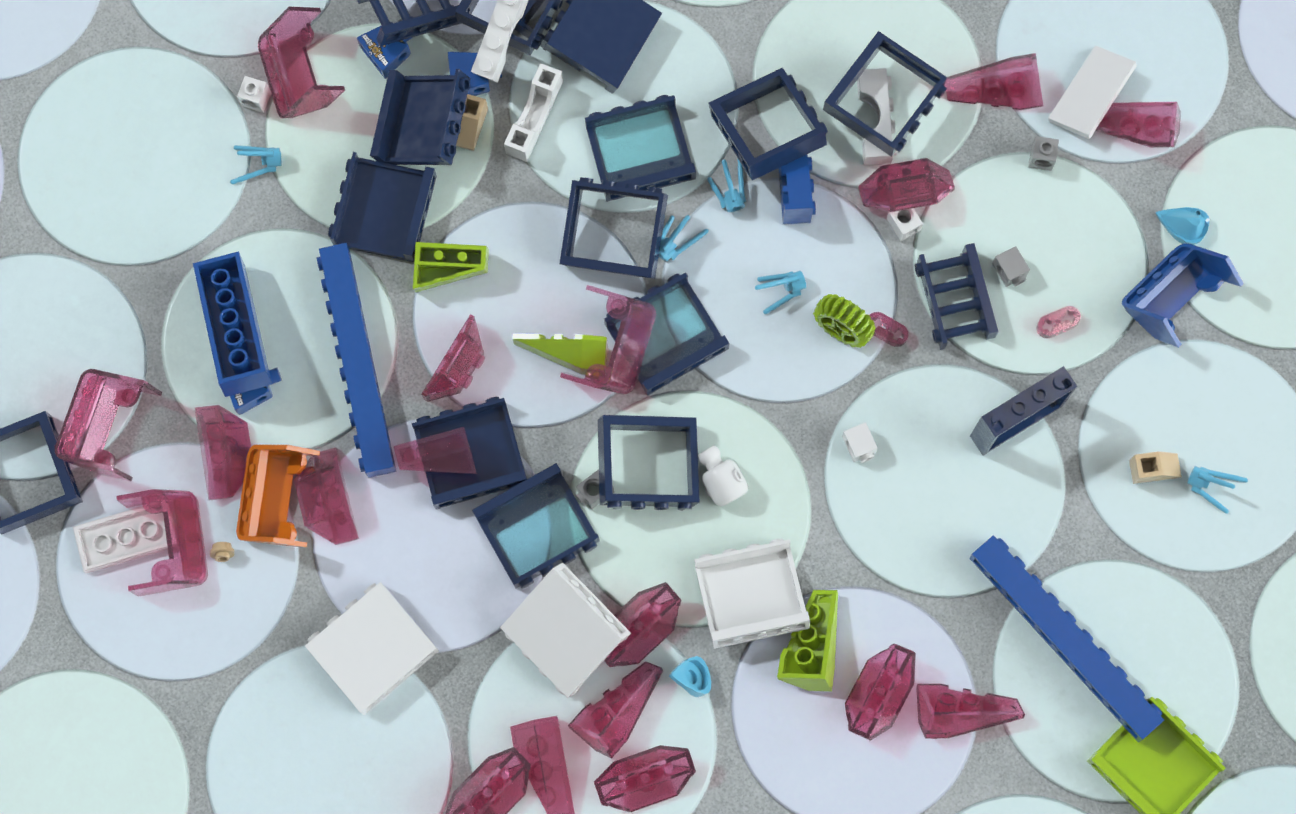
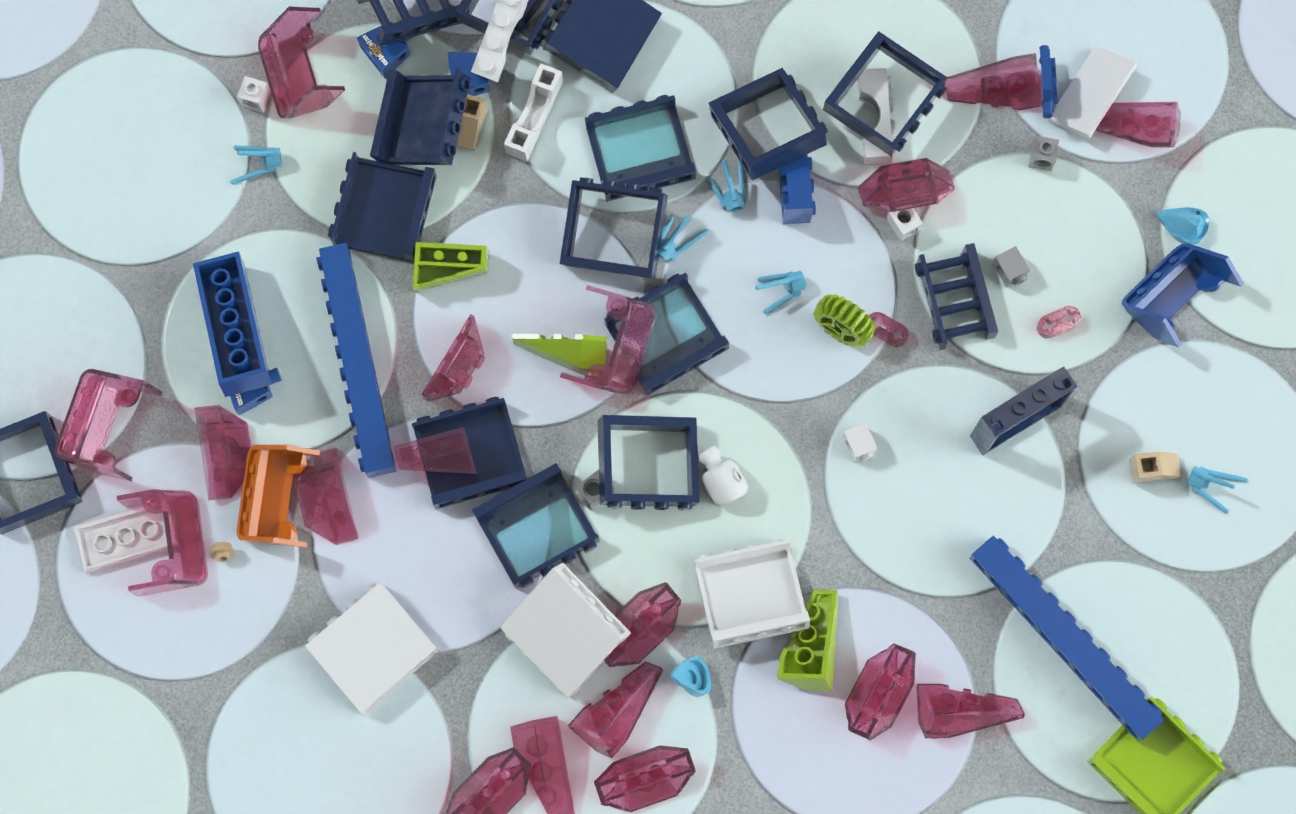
(1049, 81): none -> blue plate

